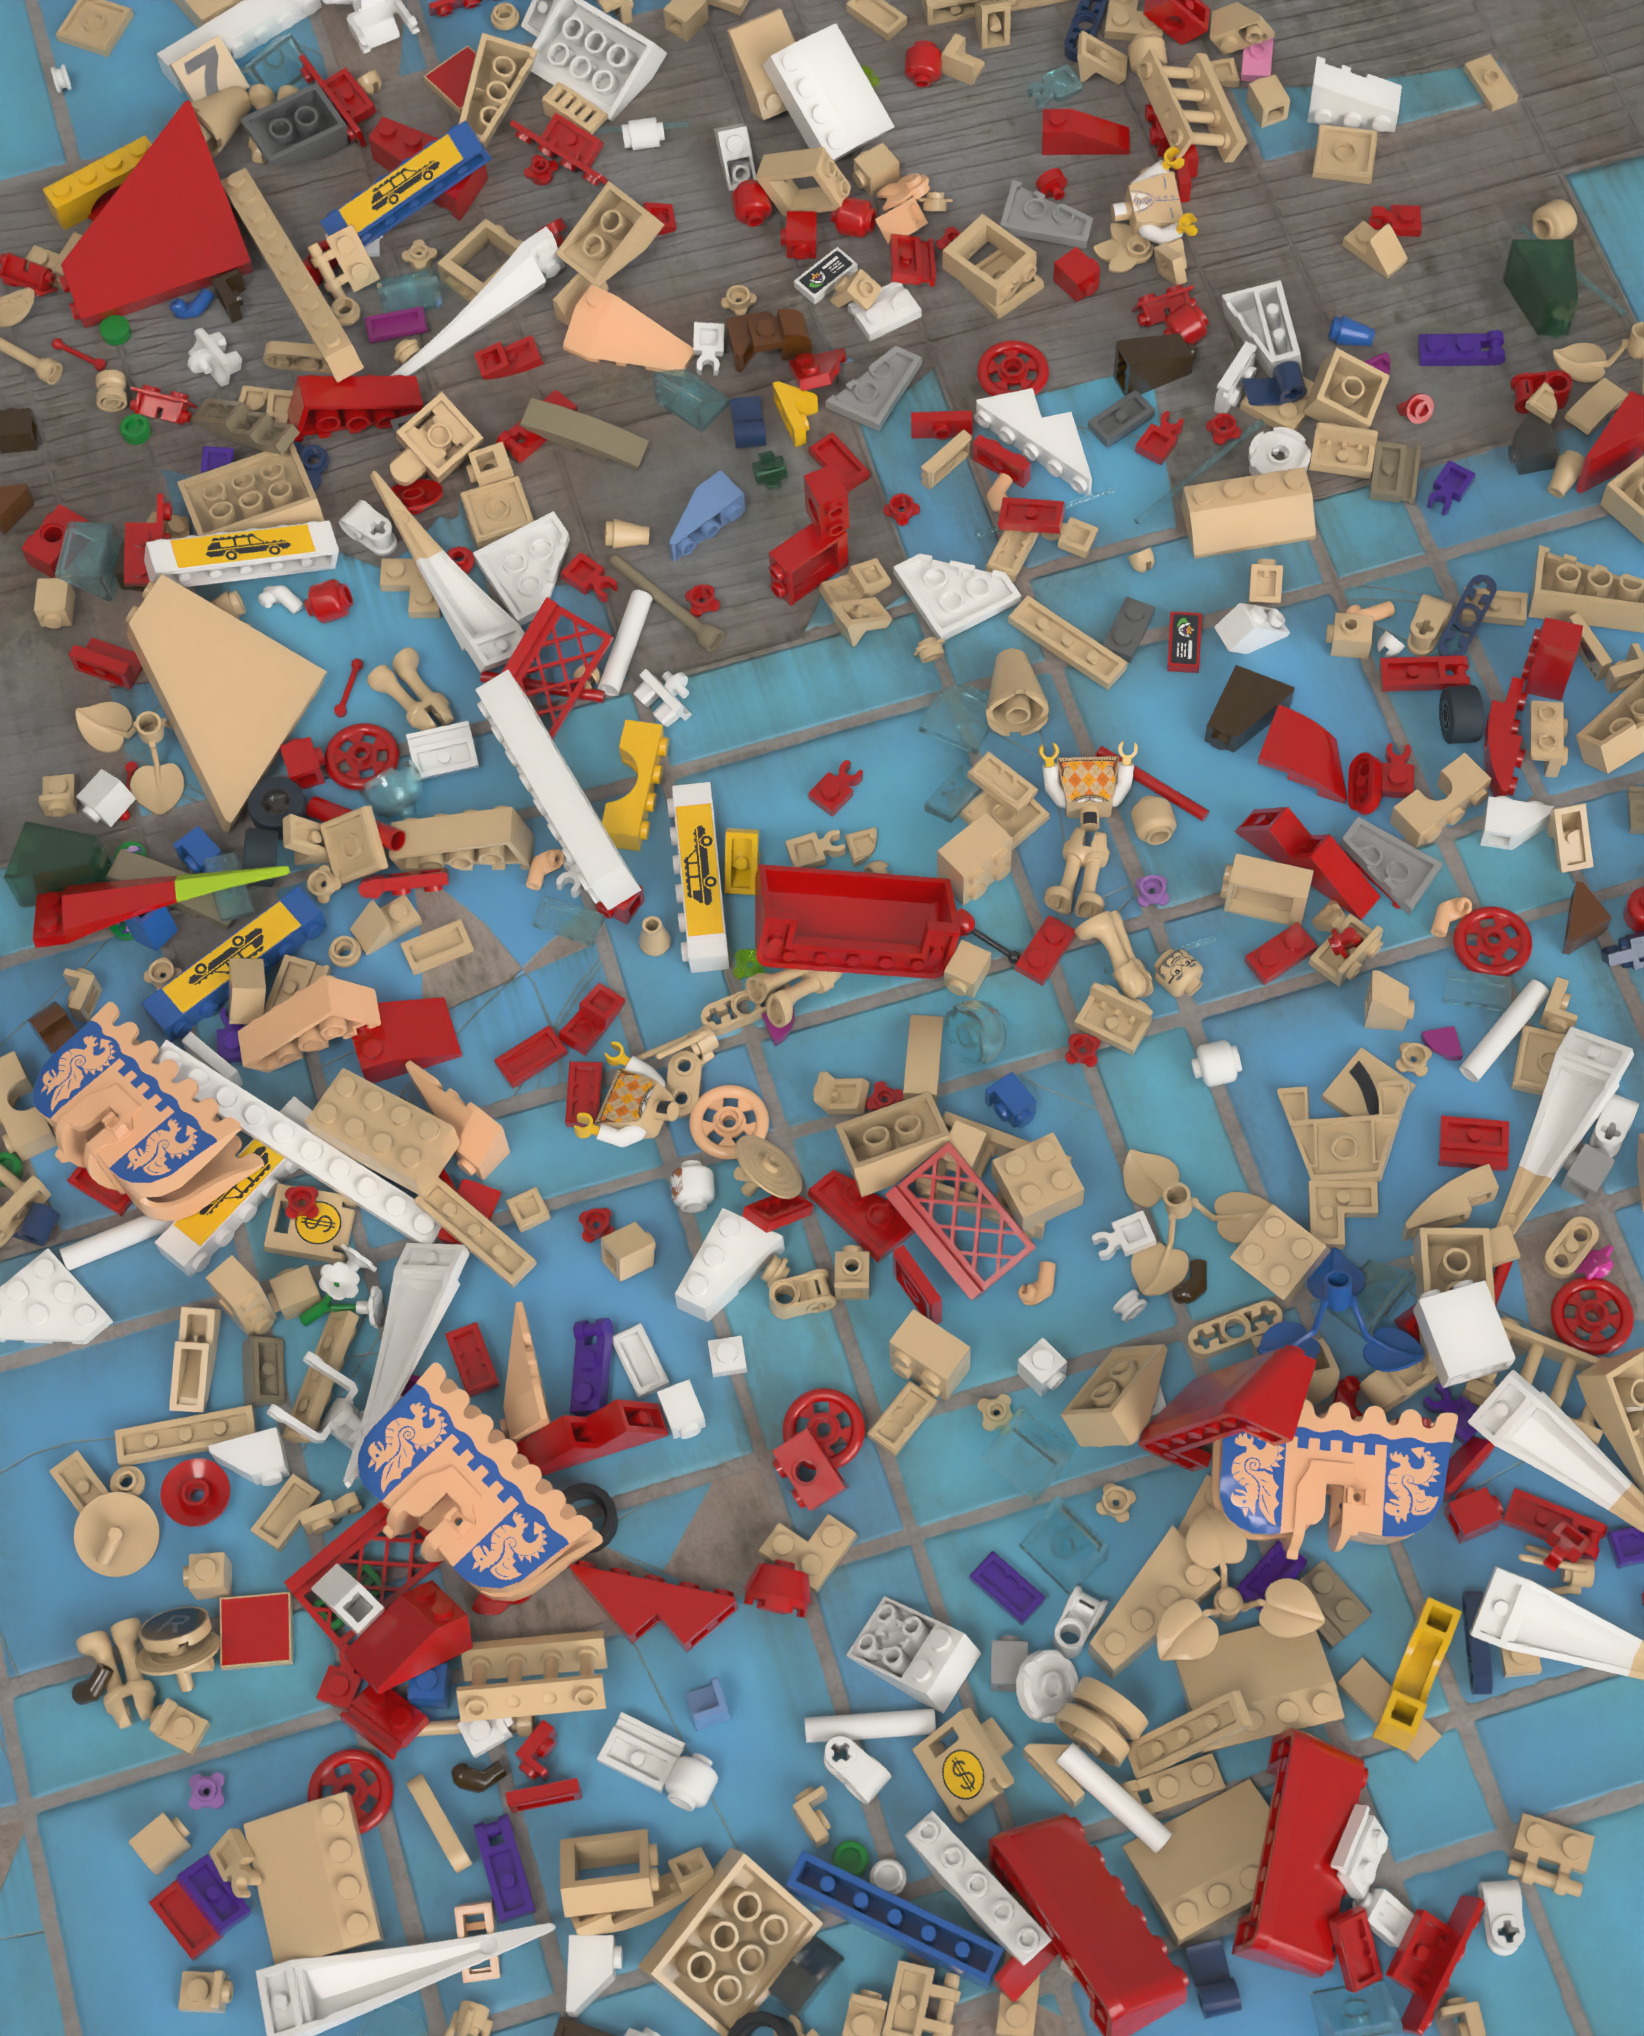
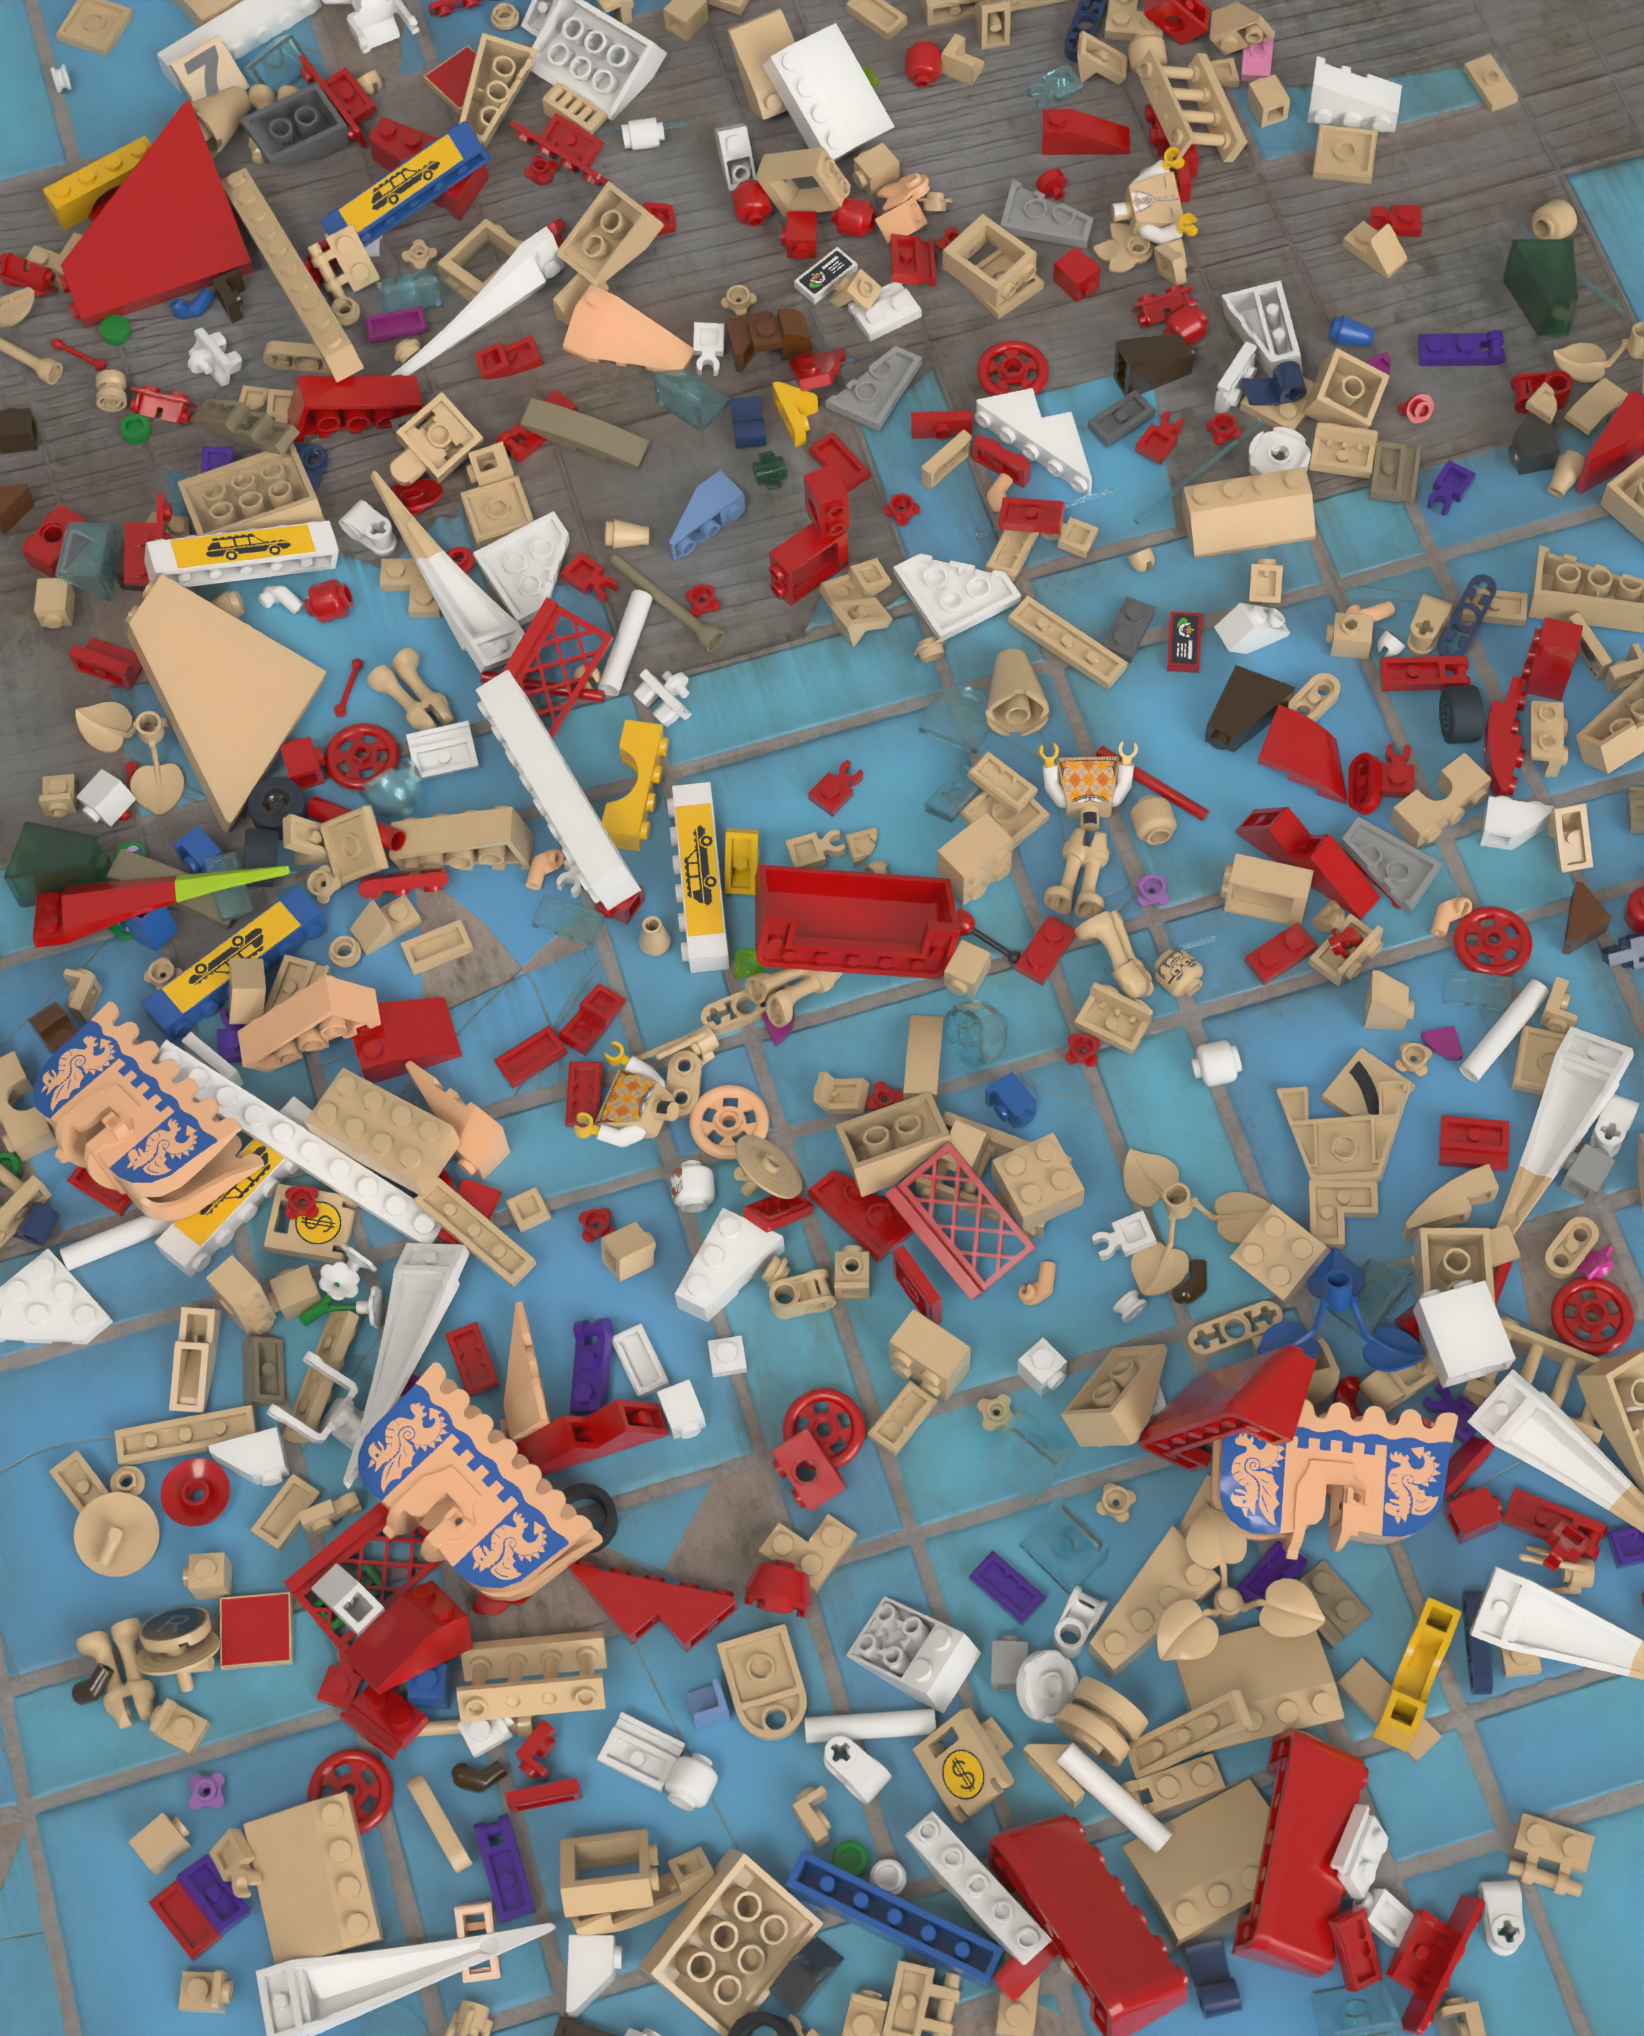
(763, 1681): none -> tan plate
(1309, 699): none -> tan plate

